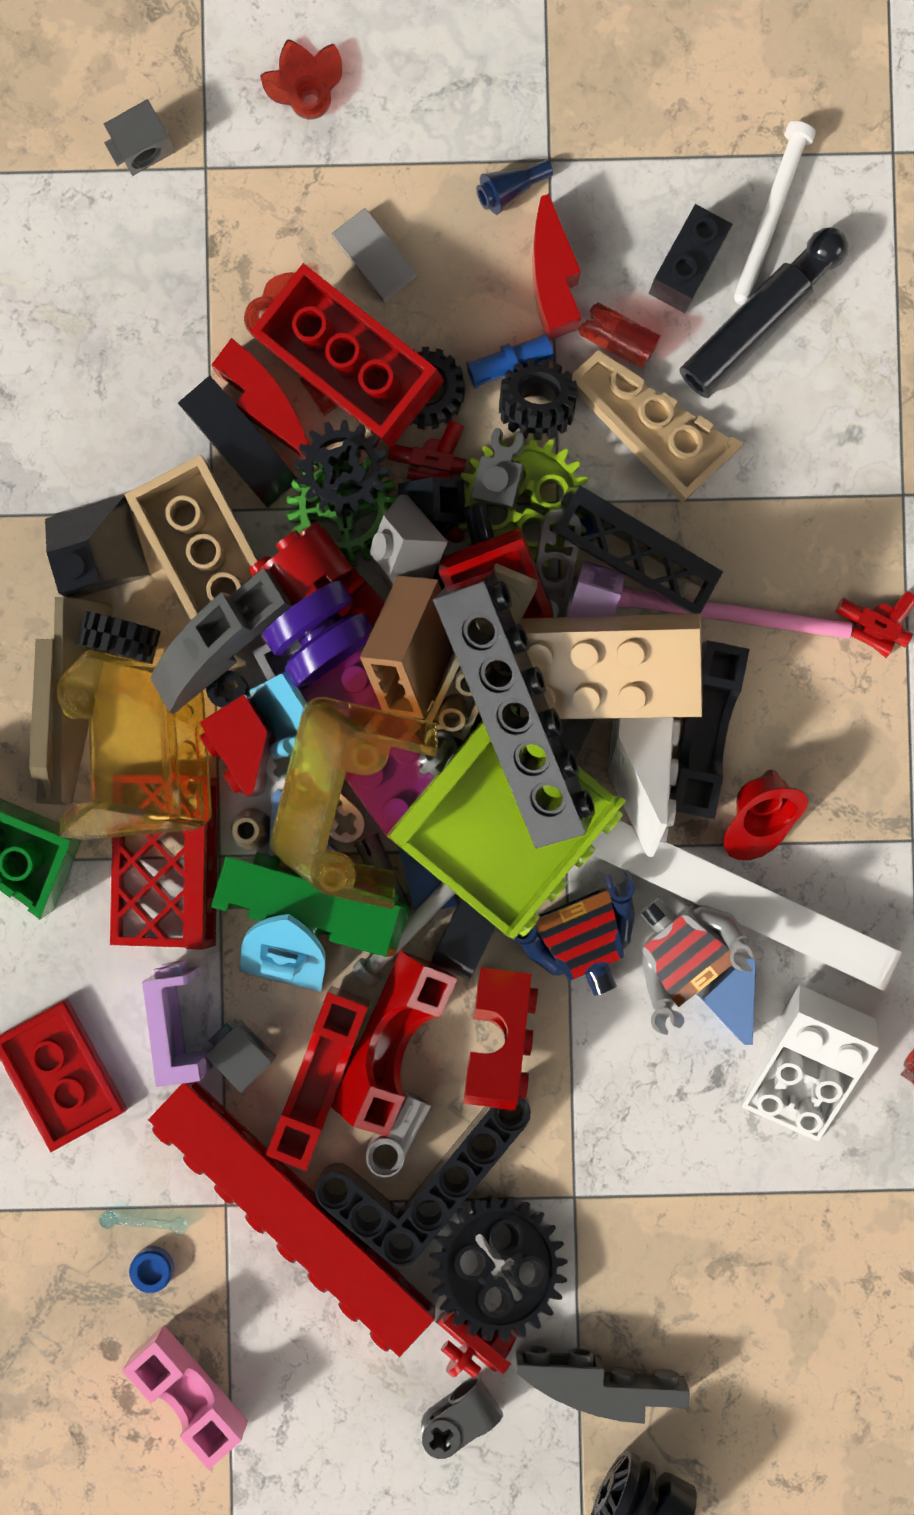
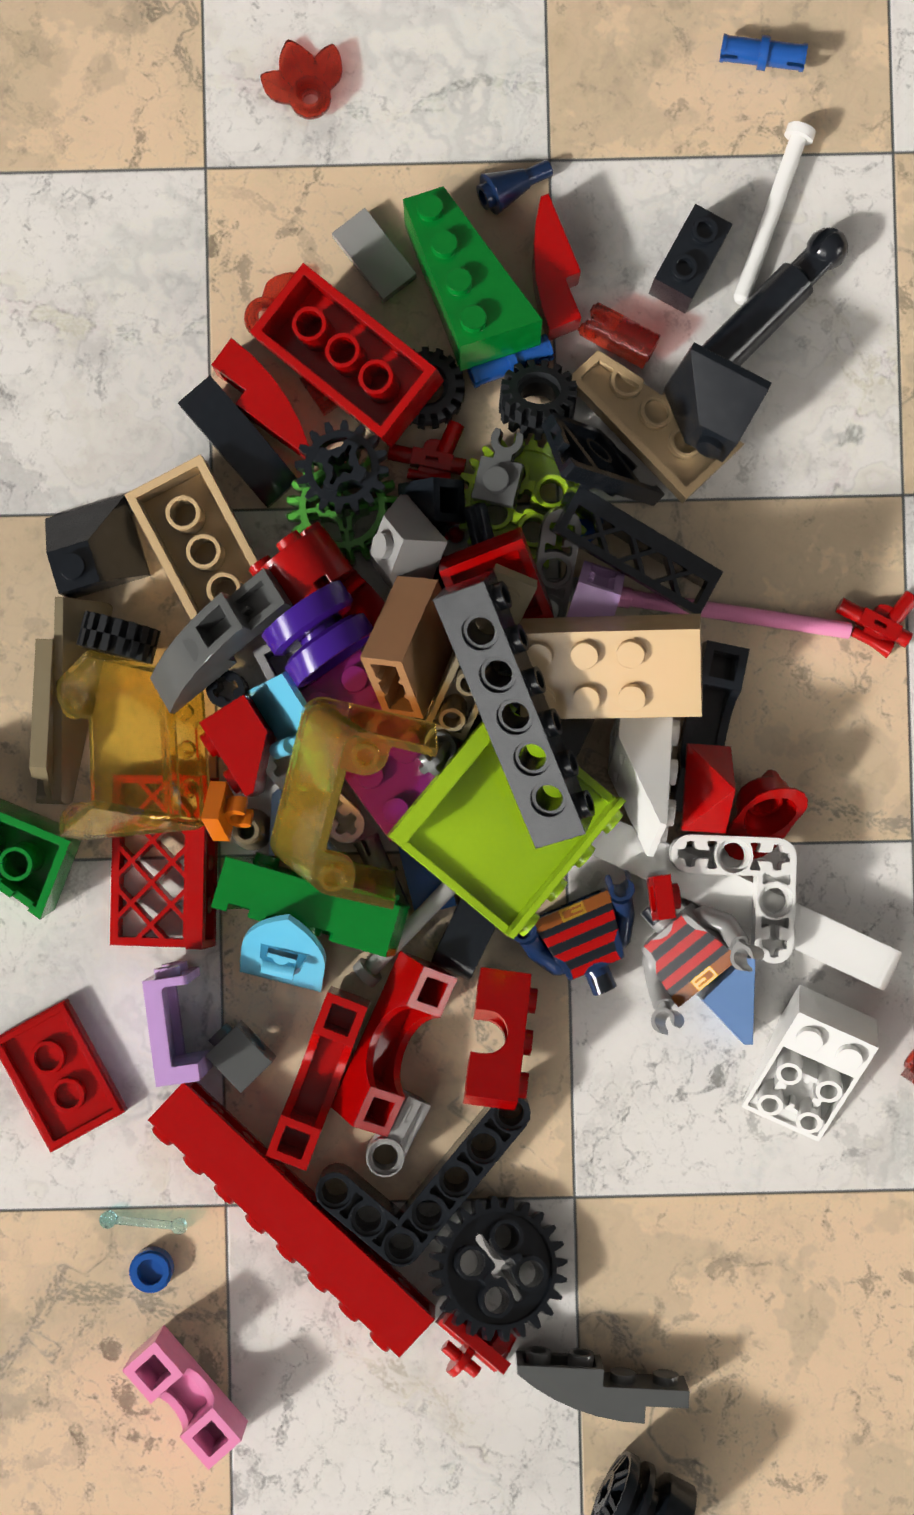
(138, 138): dark grey brick -> none
(224, 811): none -> orange tile
(464, 1413): dark grey piece -> none
(471, 289): none -> green wedge
(594, 460): none -> black wing
(663, 897): none -> red plate
(707, 788): none -> red slope
(713, 401): none -> black slope
(763, 52): none -> blue pin
(763, 879): none -> white beam

